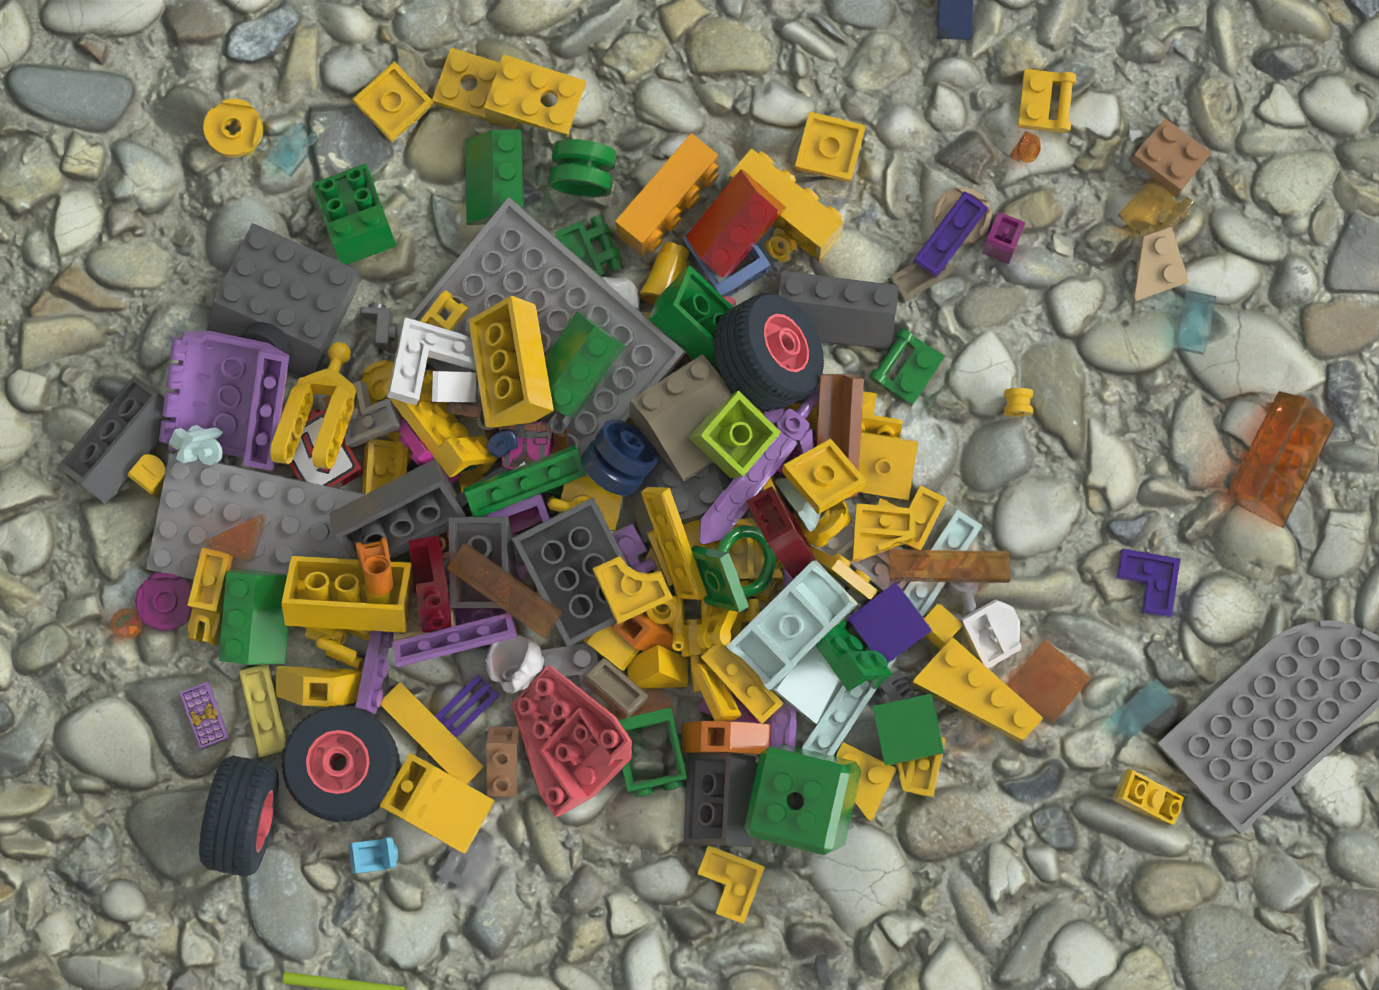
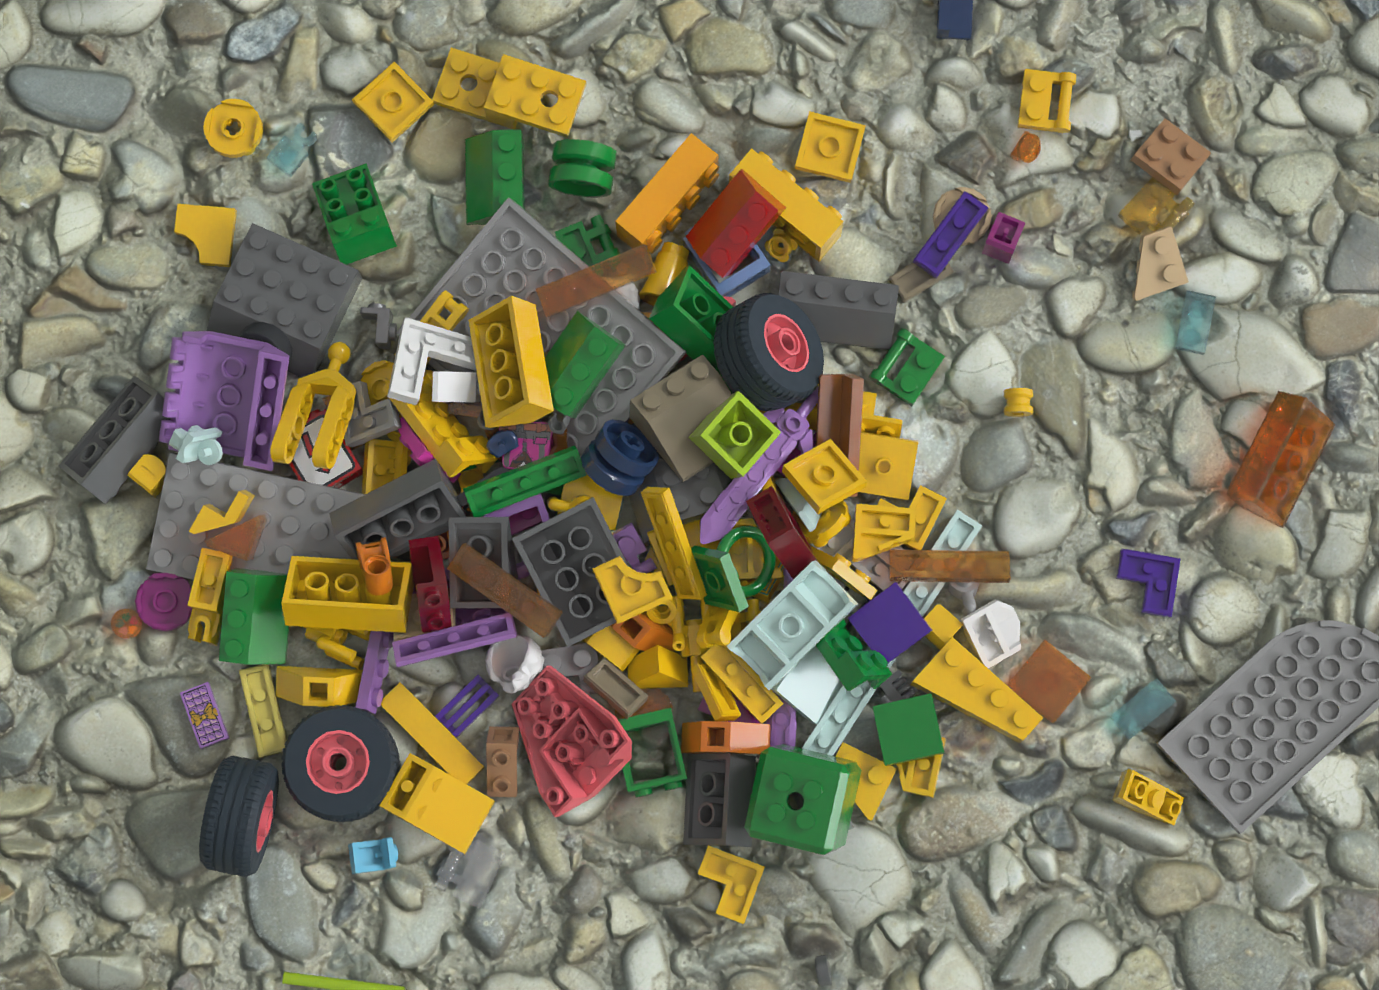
(209, 230): none -> yellow tile
(212, 517): none -> yellow slope
(596, 280): none -> clear orange tile

